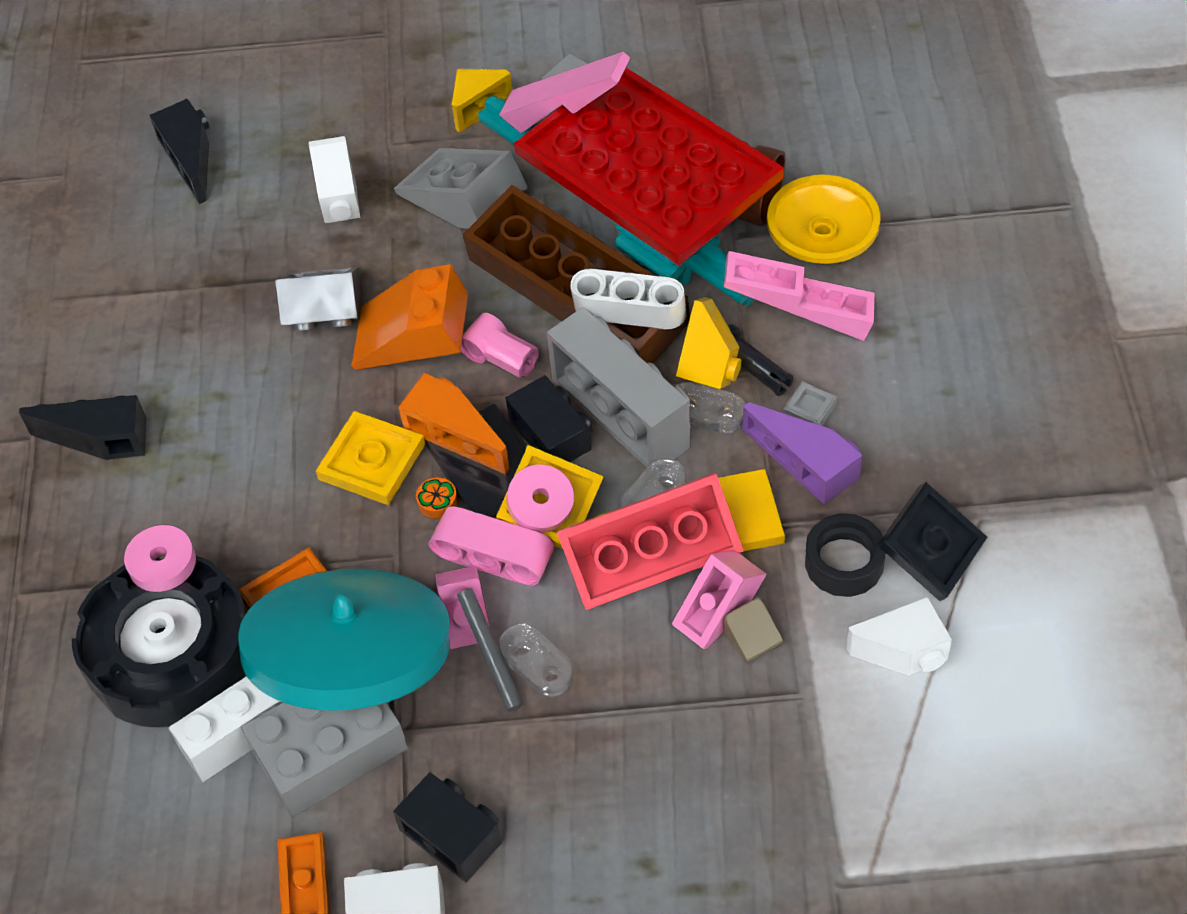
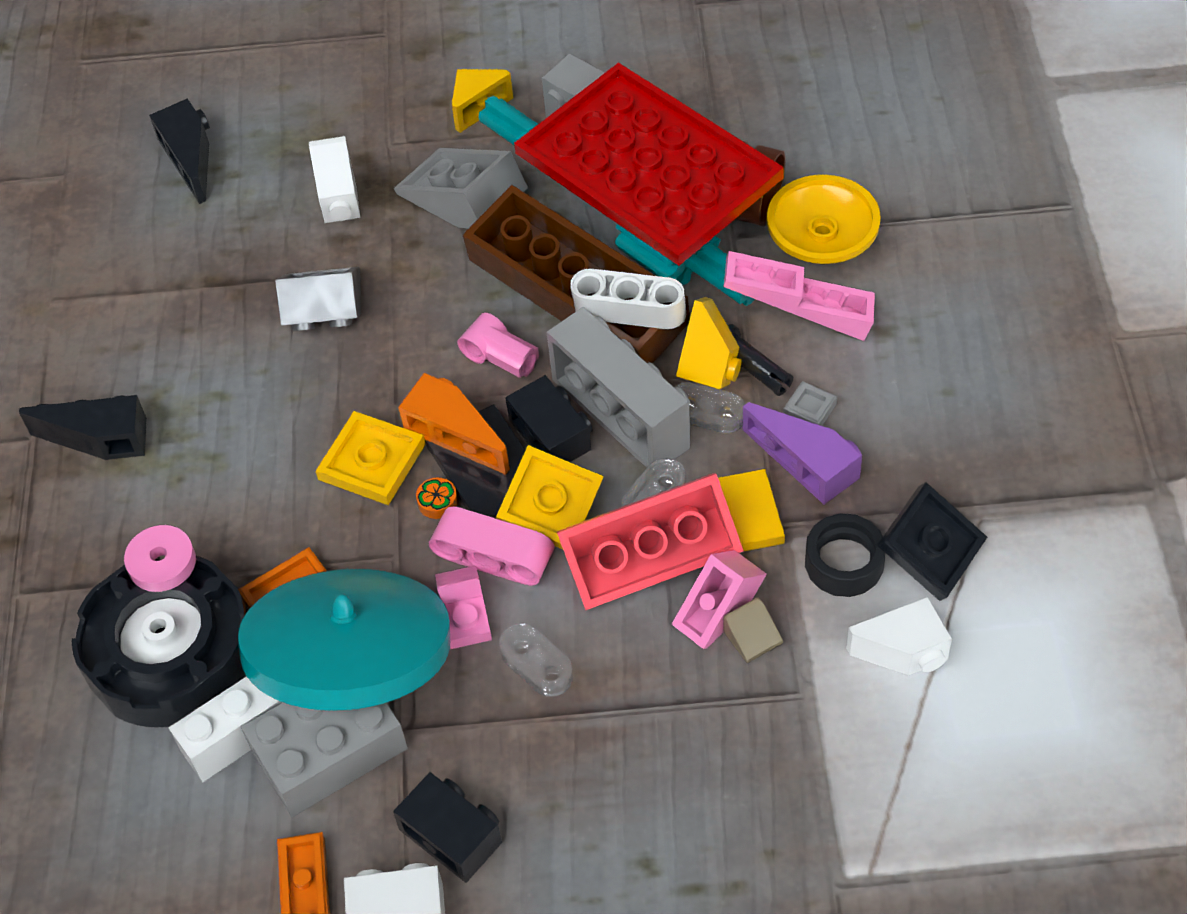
(412, 319): orange slope -> none
(490, 650): dark grey bar -> none
(541, 480): bright pink piece -> none
(571, 88): bright pink slope -> none

